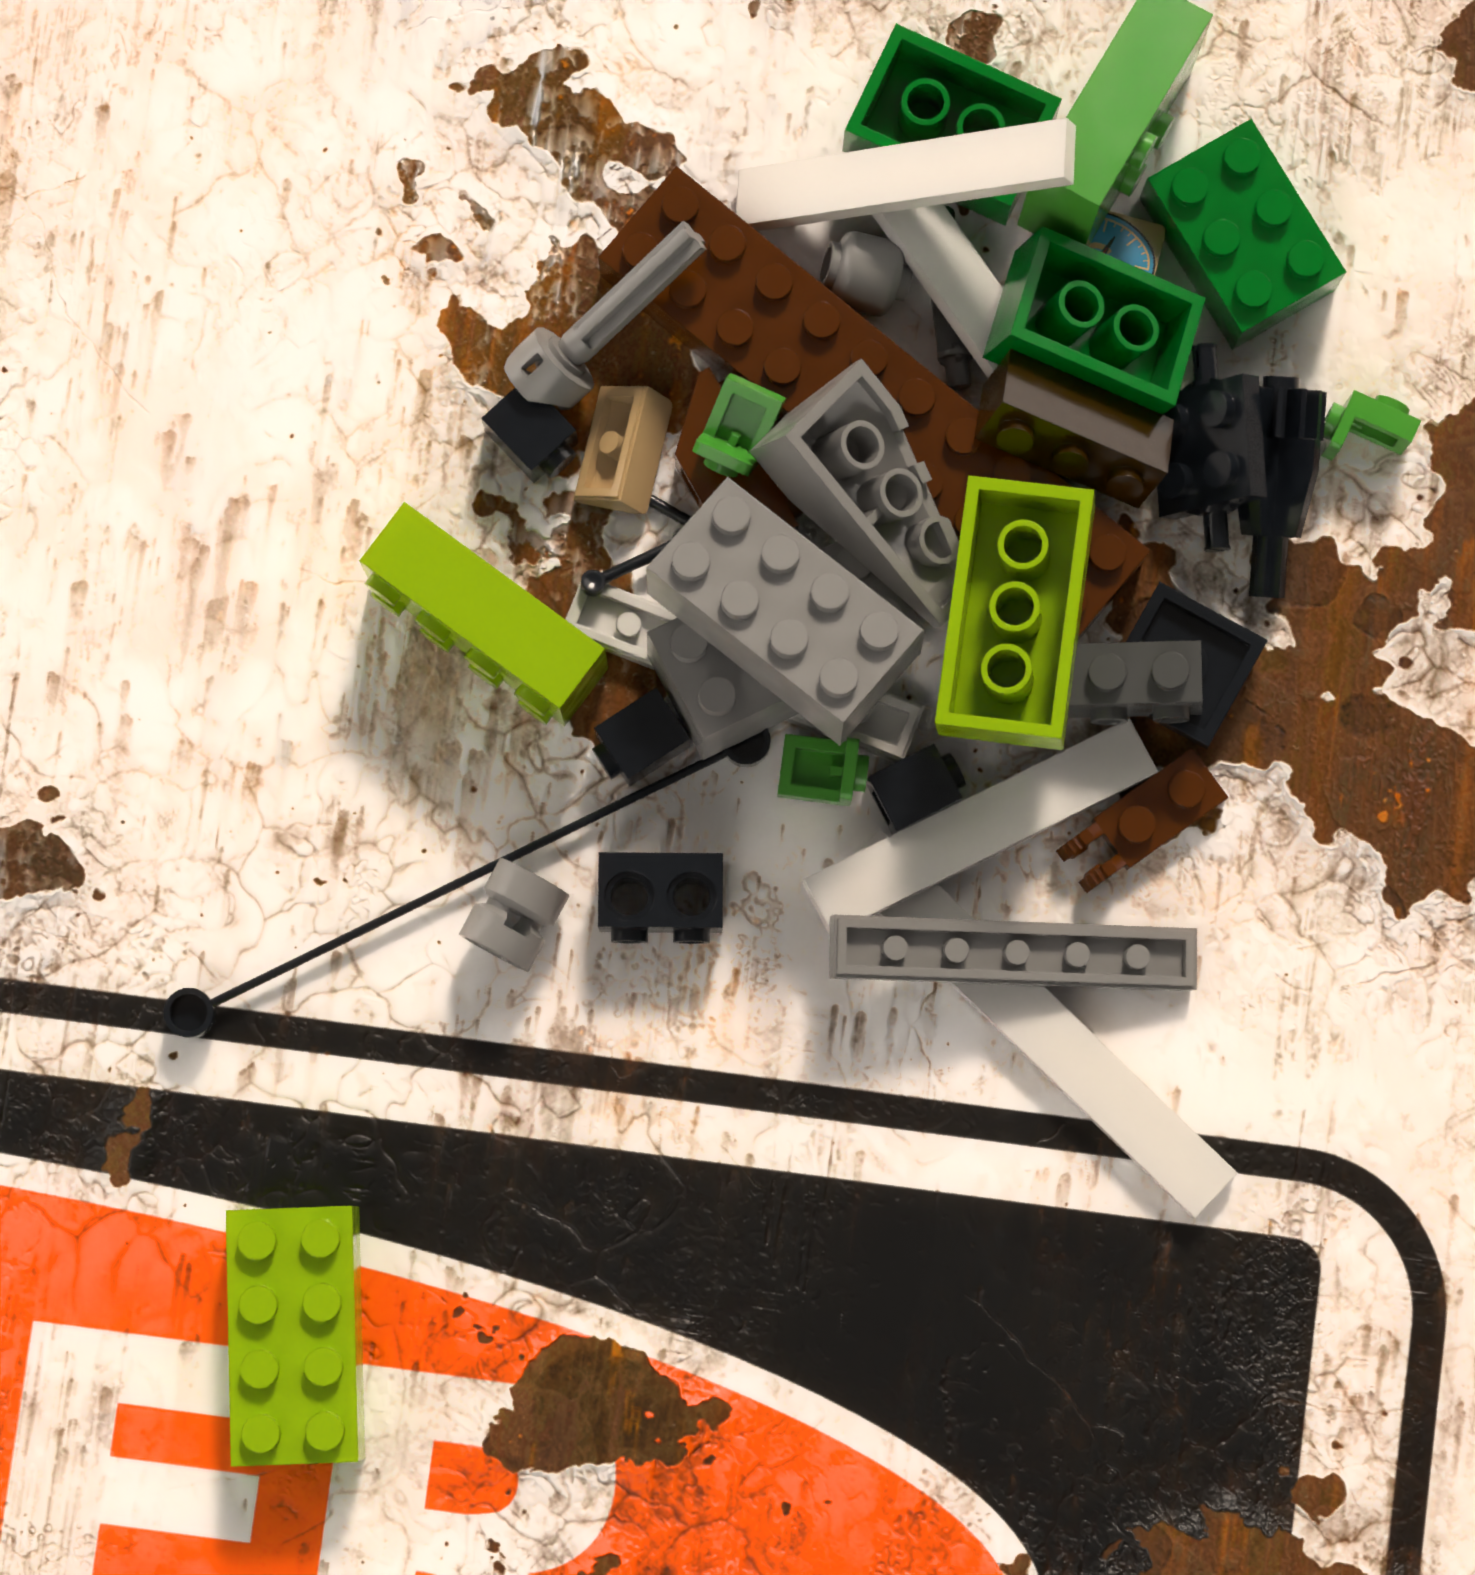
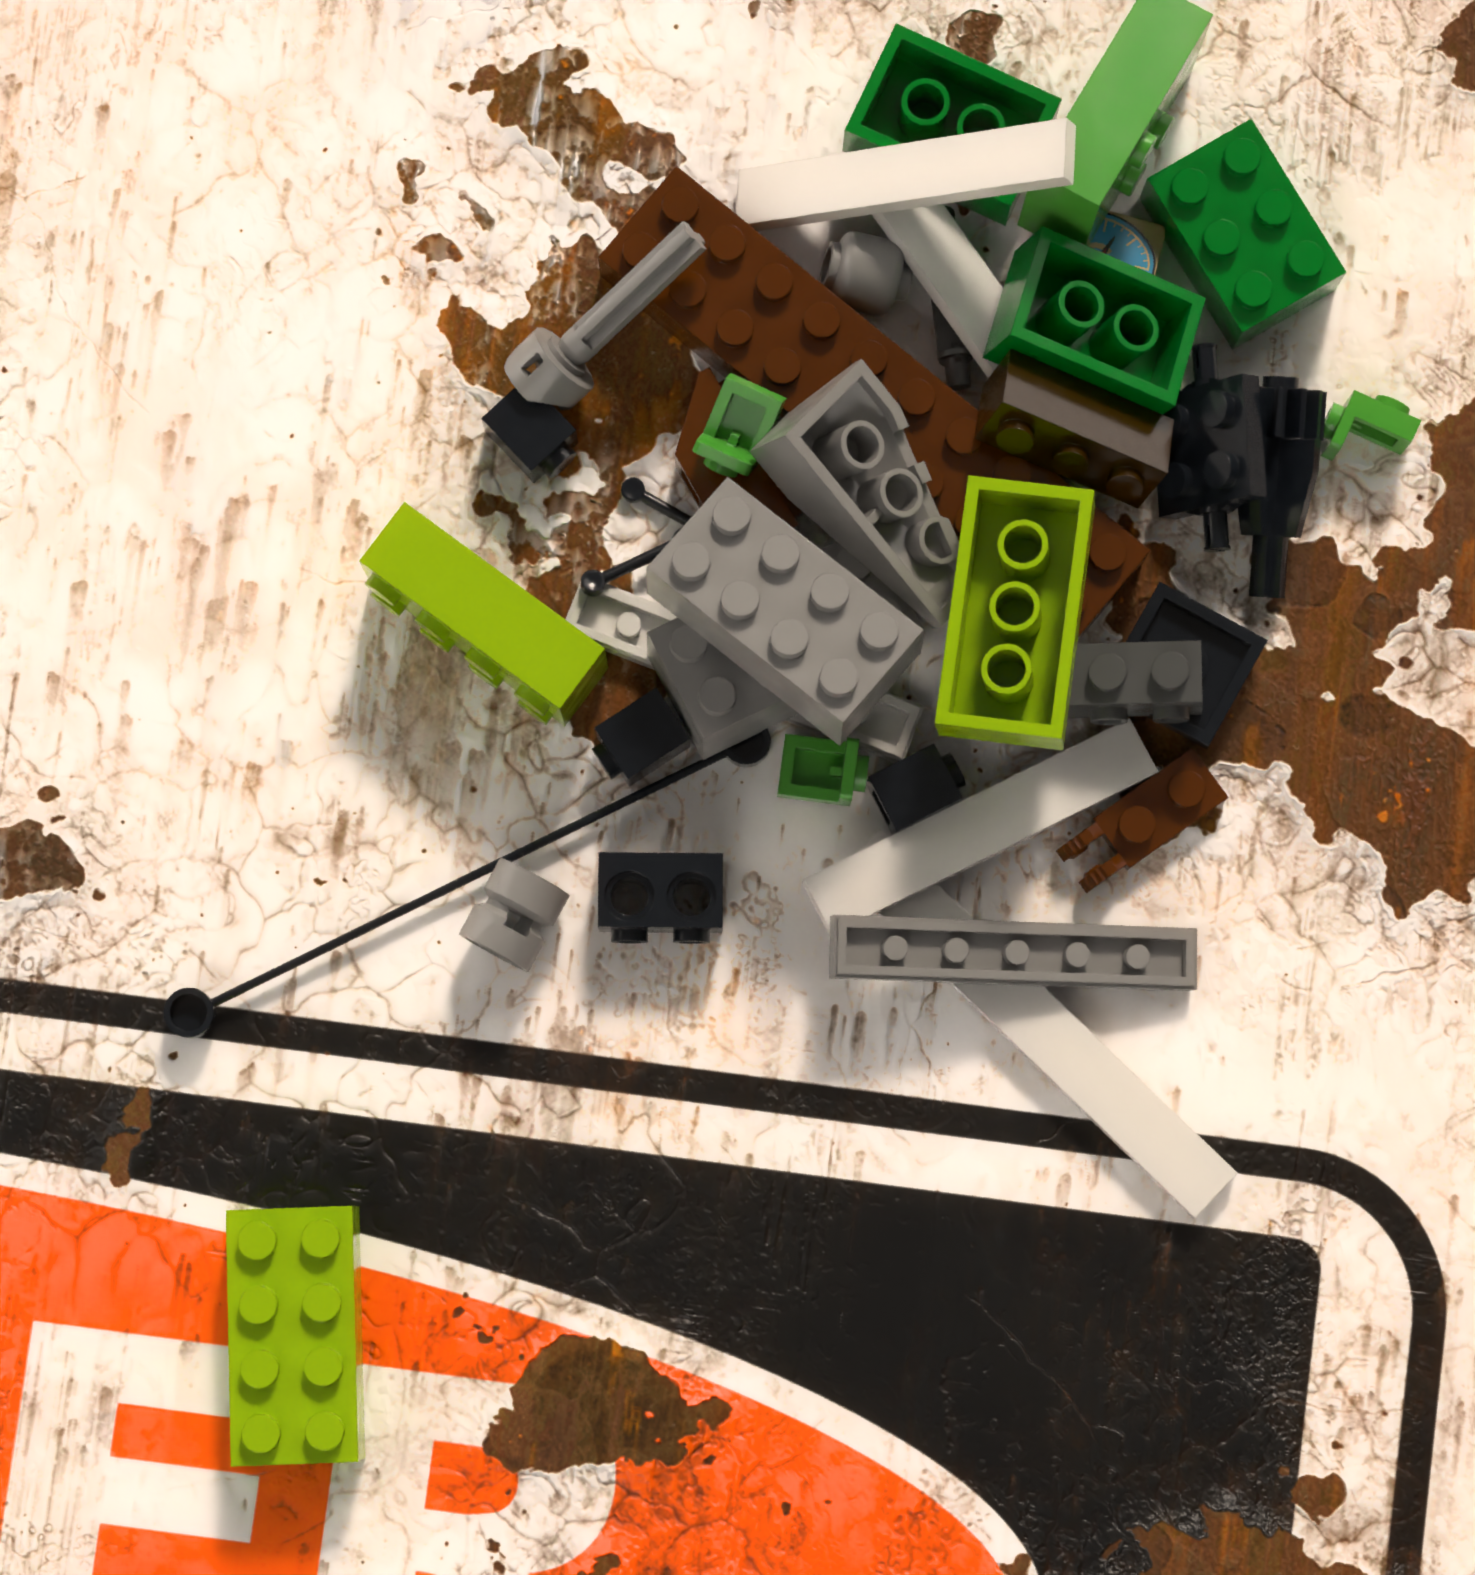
(623, 449): tan slope -> none

